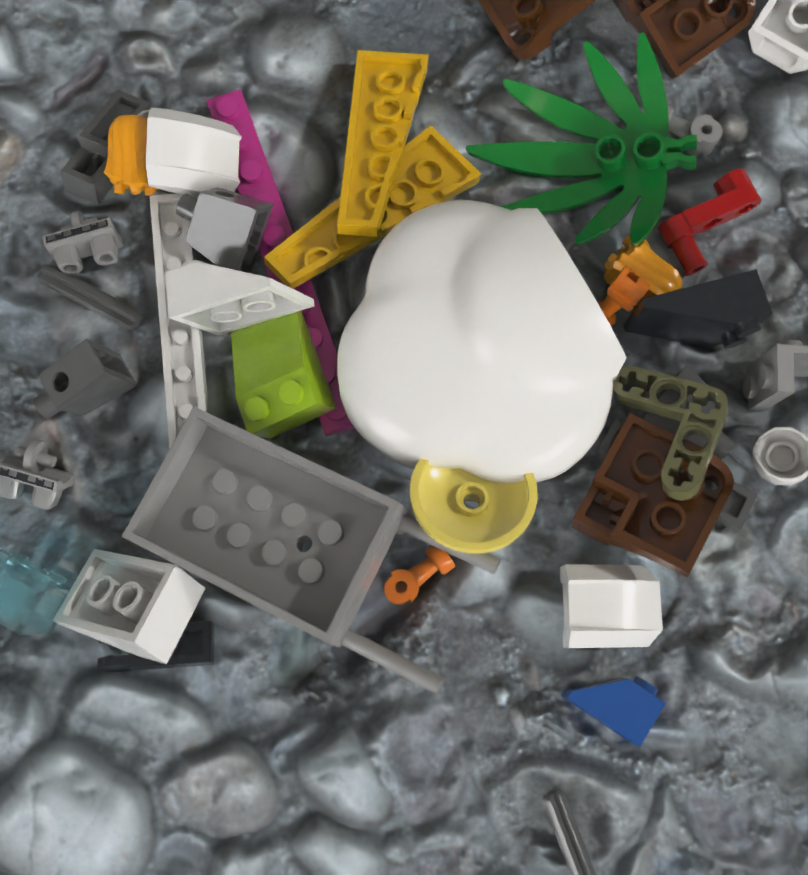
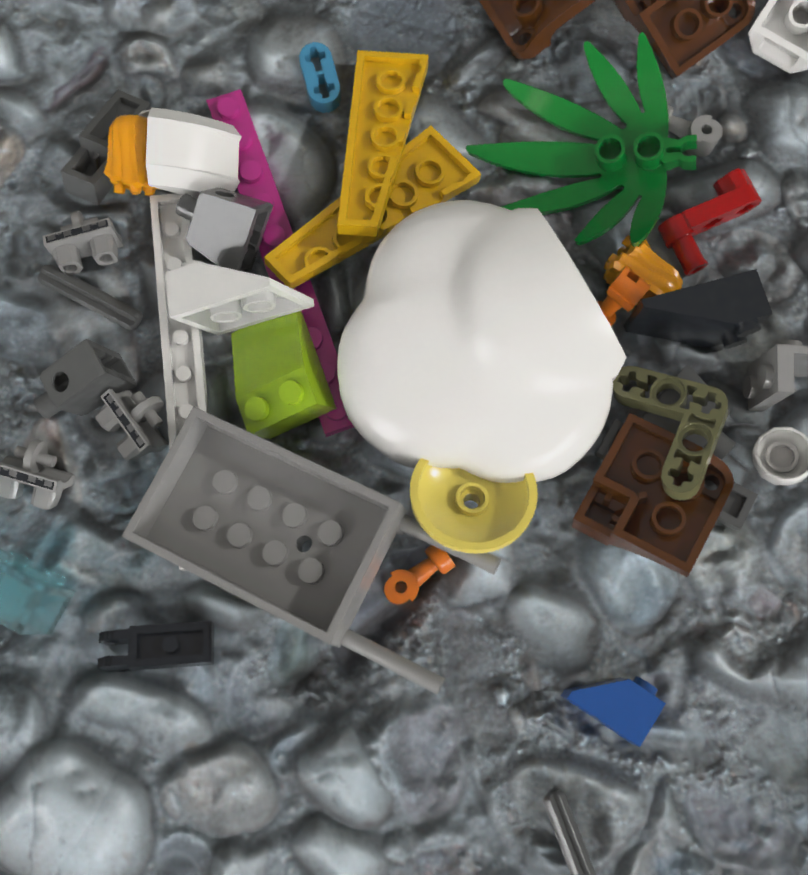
(131, 603): white slope -> none
(138, 419): none -> light grey hips
(313, 79): none -> dark azure beam
(610, 606): white slope -> none

